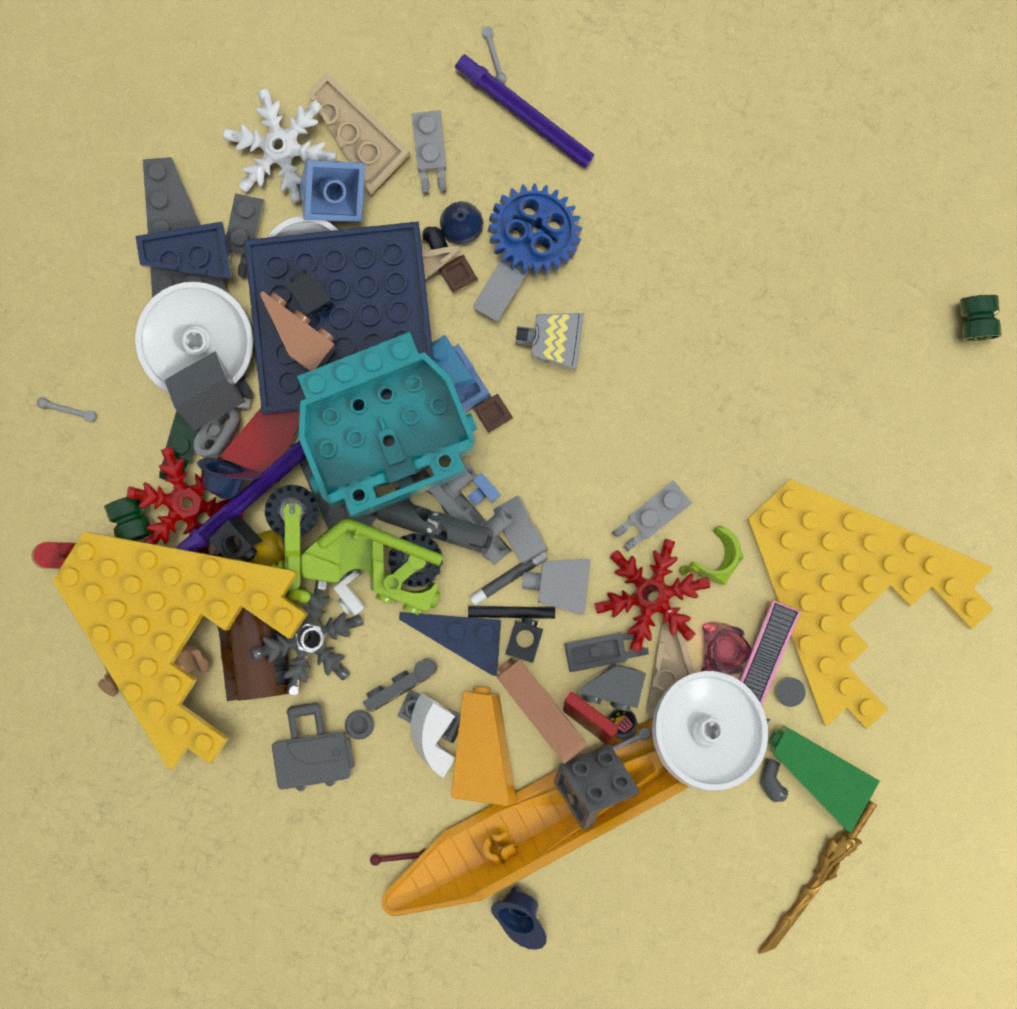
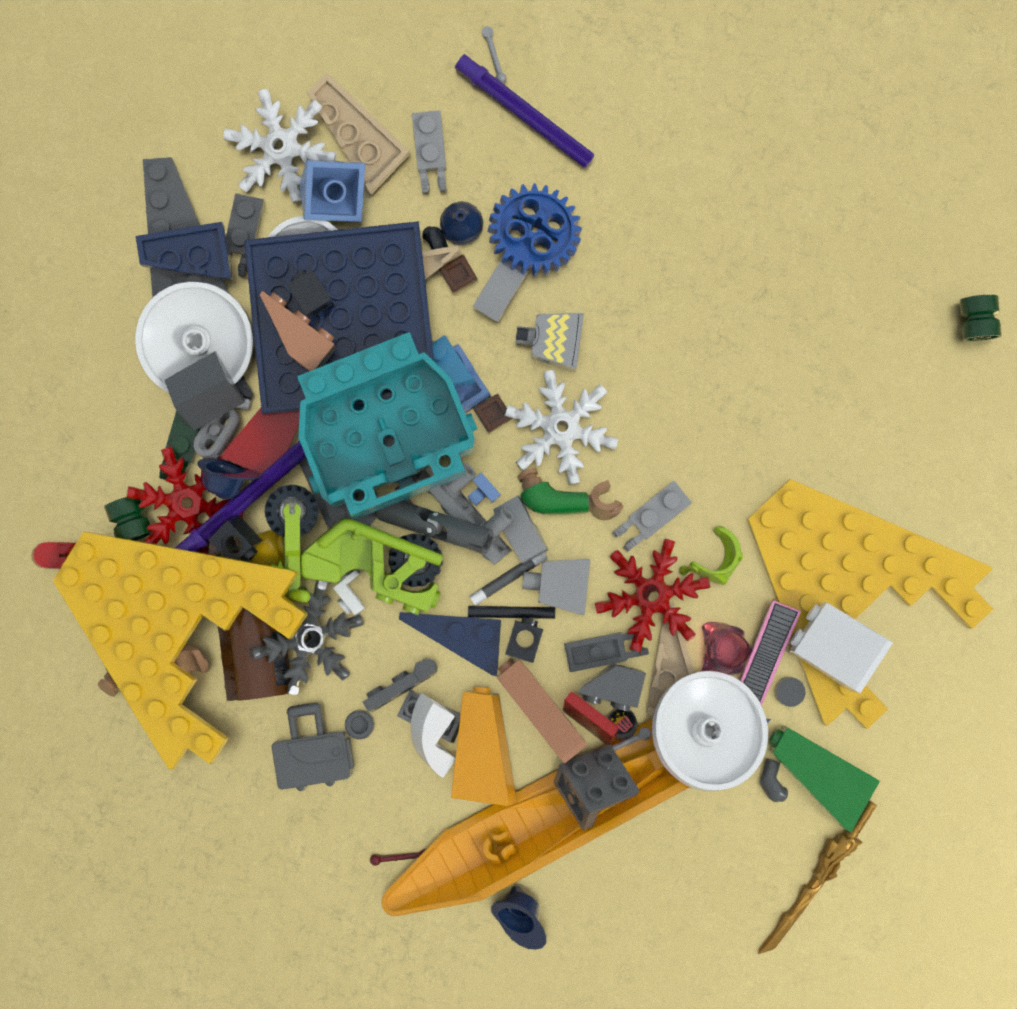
(89, 415): light grey hinge -> none
(548, 501): none -> piece
(553, 435): none -> white piece
(839, 646): none -> white slope

